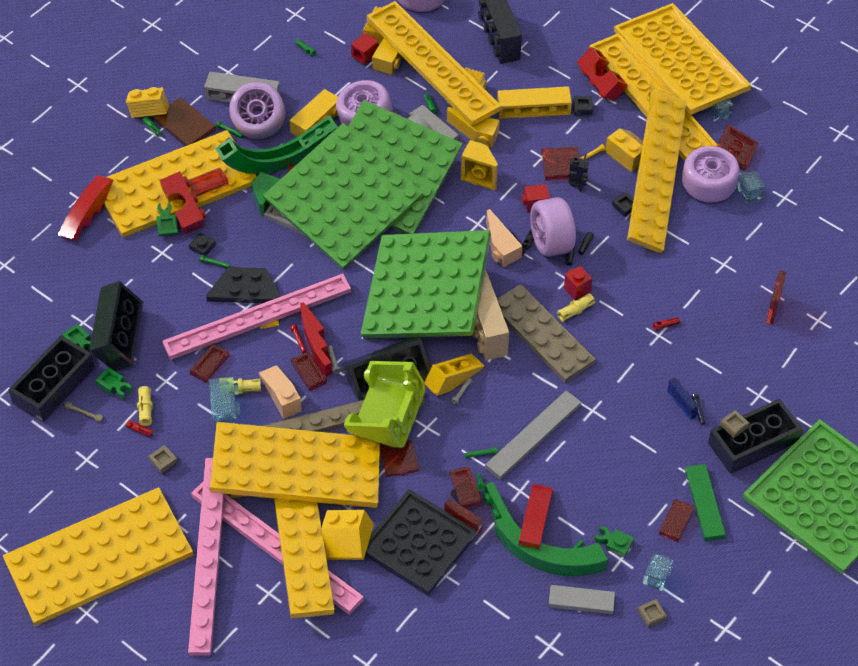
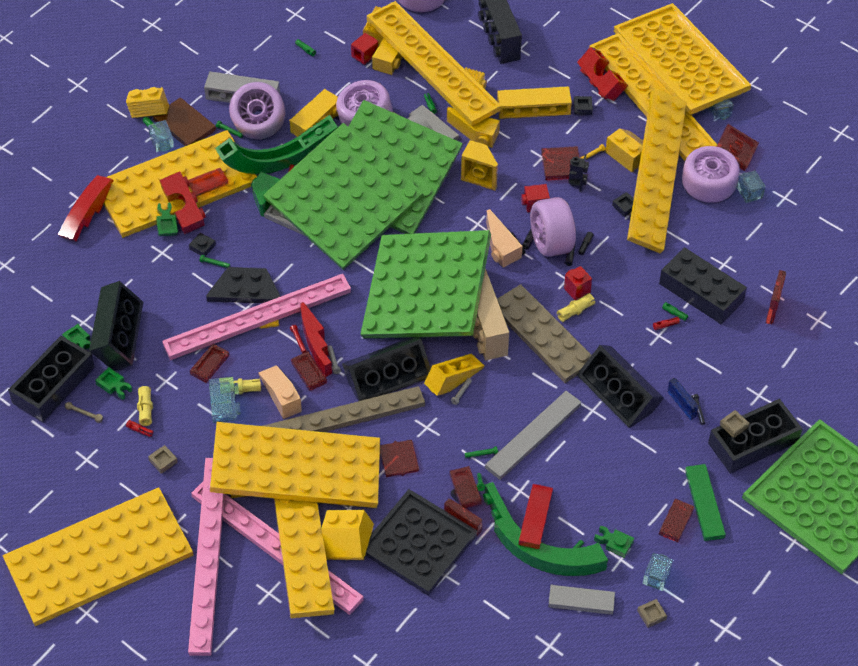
(161, 136): none -> clear light blue brick
(389, 404): lime windscreen -> none
(619, 385): none -> black slope
(674, 311): none -> green pin
(702, 285): none -> black brick

